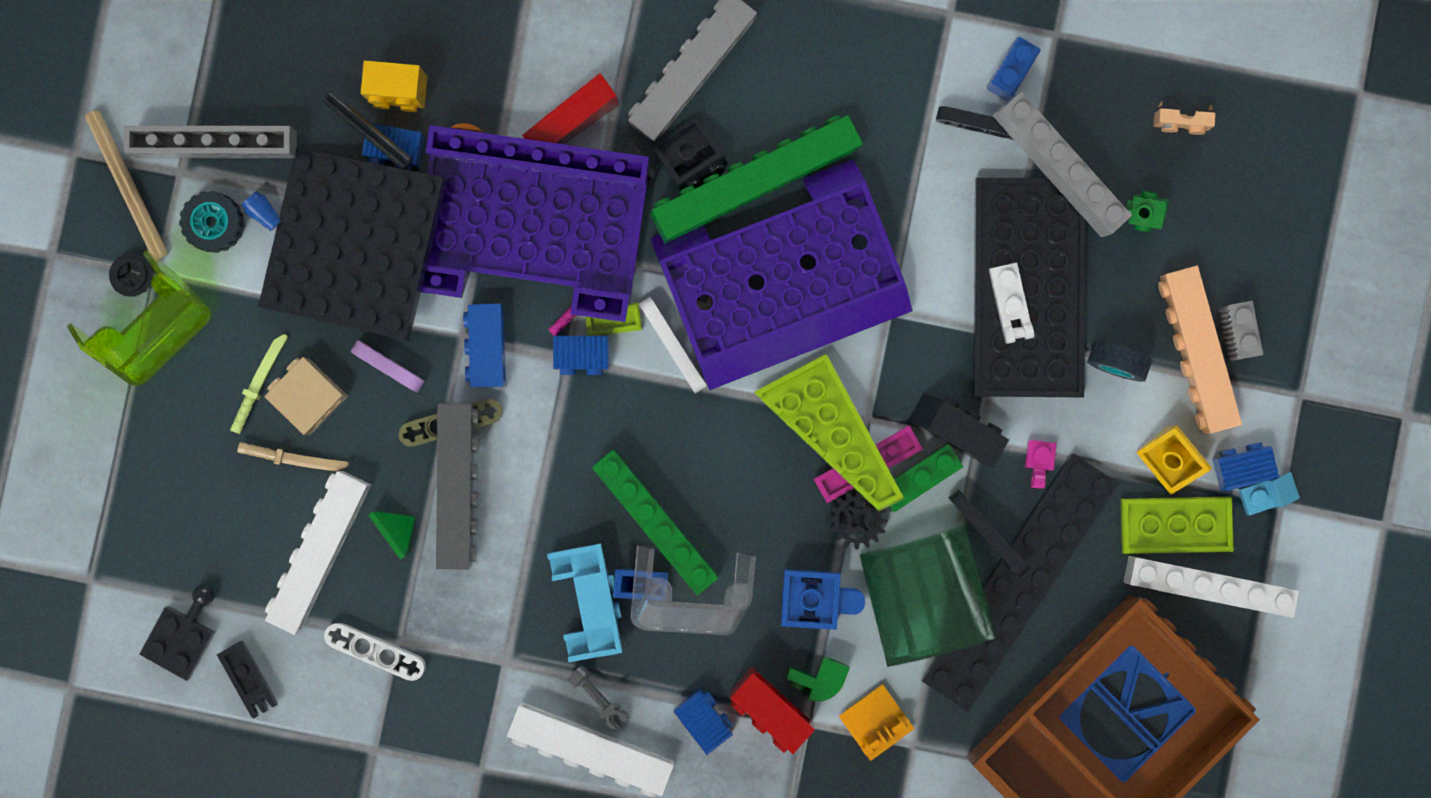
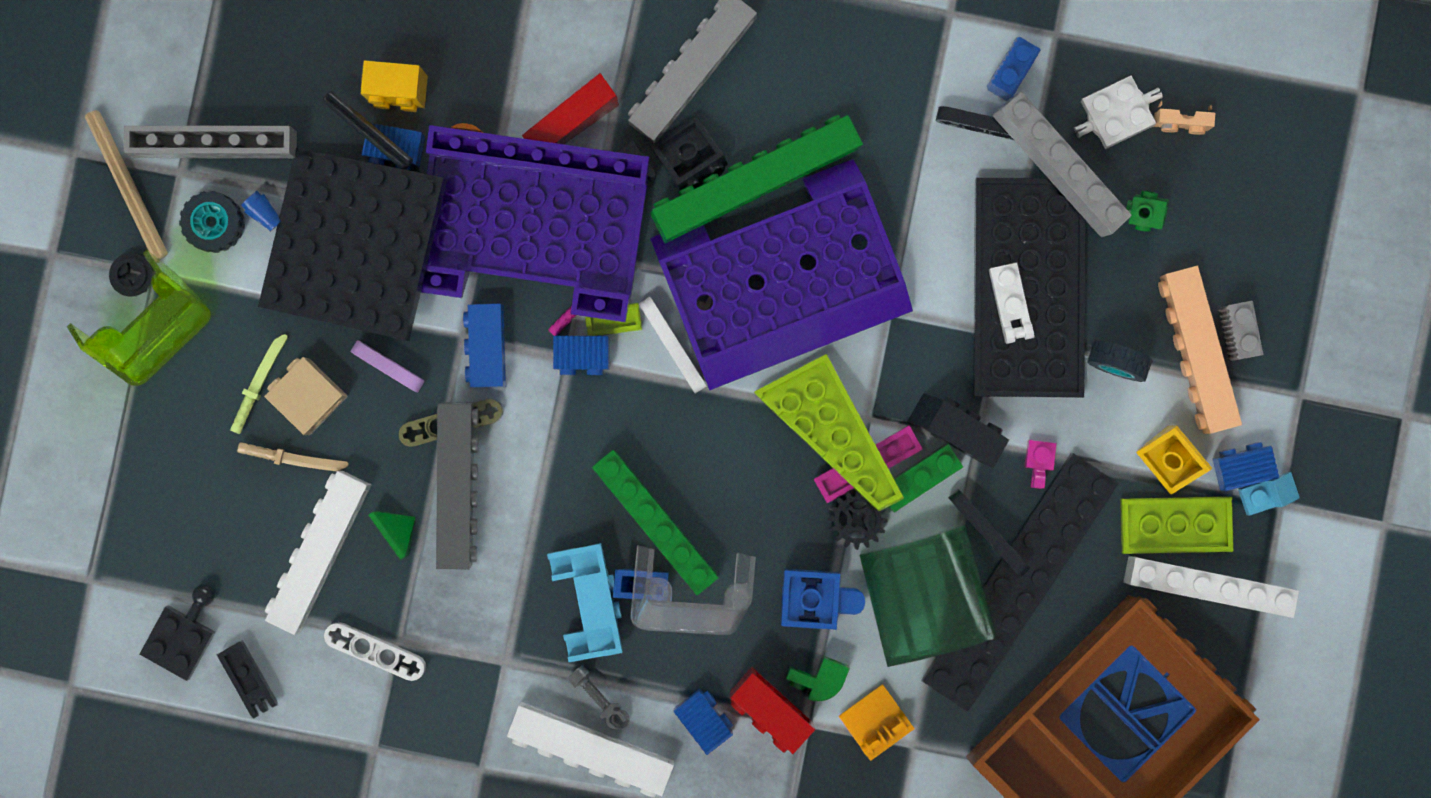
(1118, 112): none -> white plate

